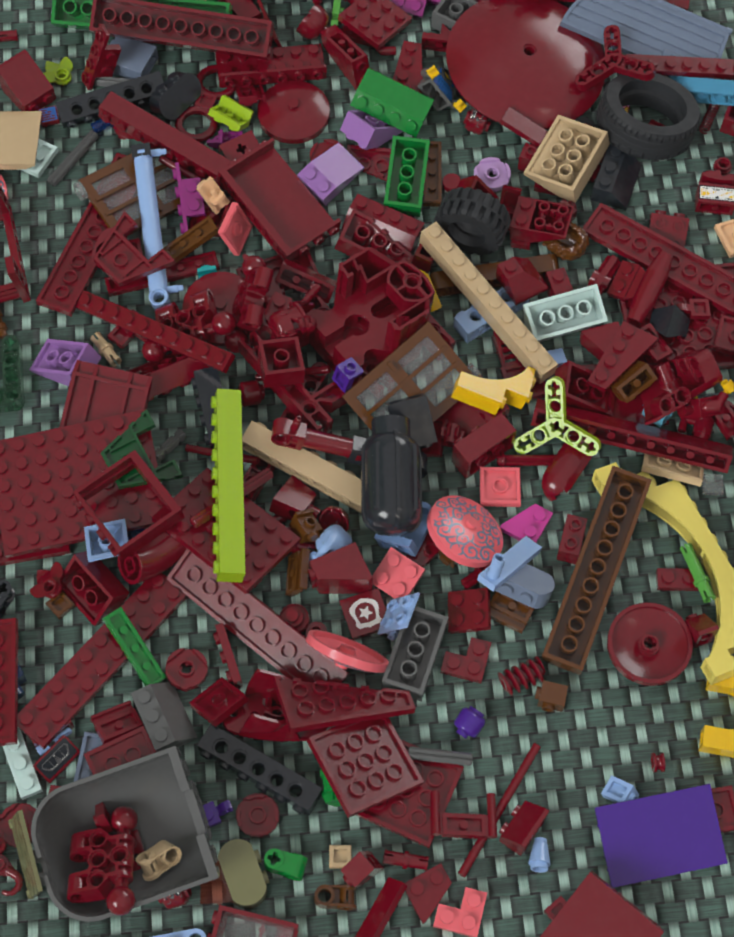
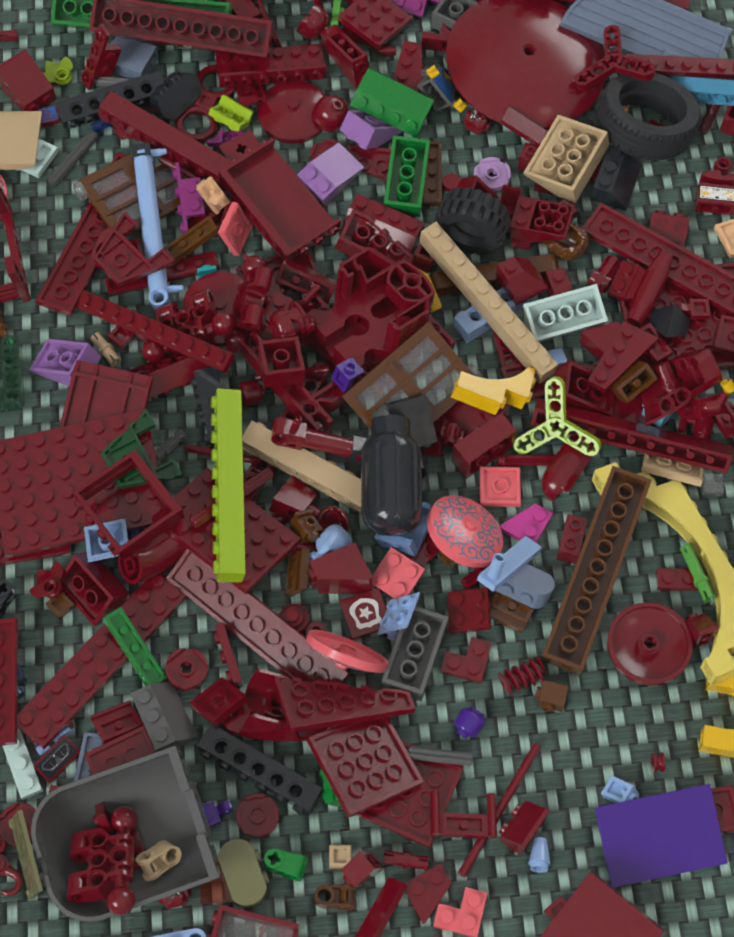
(330, 113): none -> dark red cylinder

